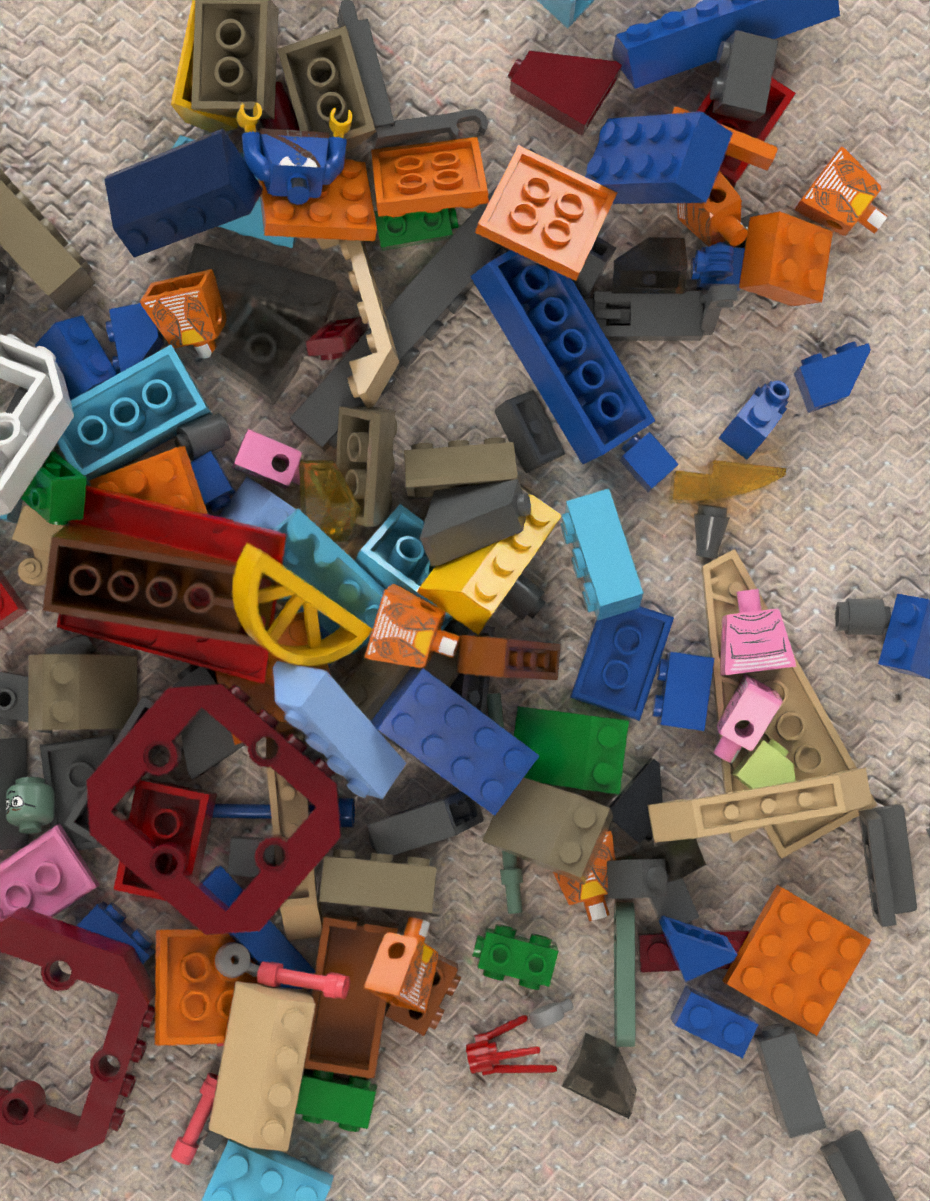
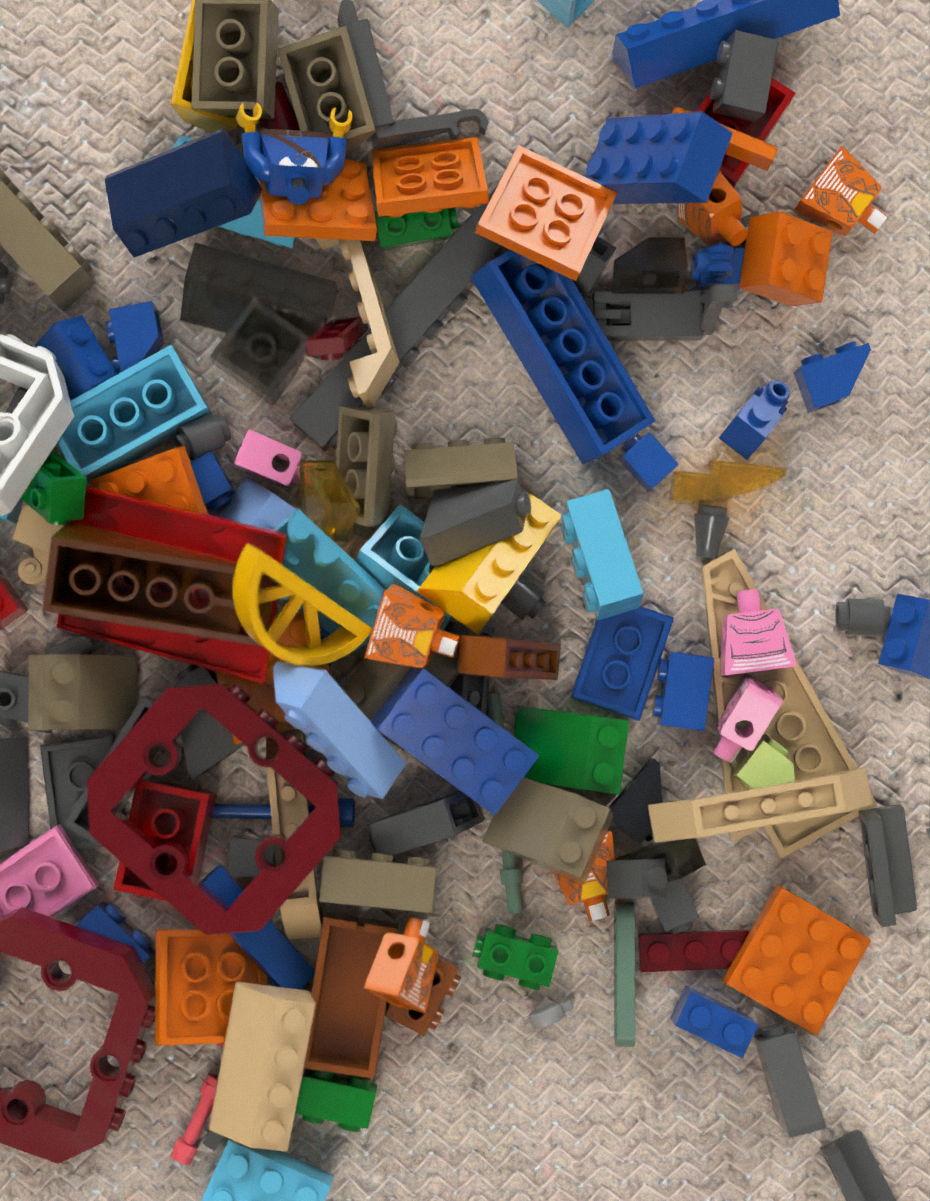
(30, 804): sand green head -> none
(187, 310): orange torso -> none
(241, 961): light grey piece -> none
(274, 975): coral bar -> none
(485, 1056): red plant -> none
(529, 430): dark grey slope -> none
(564, 86): dark red slope -> none
(601, 1076): clear smoke slope -> none
(696, 948): blue slope -> none

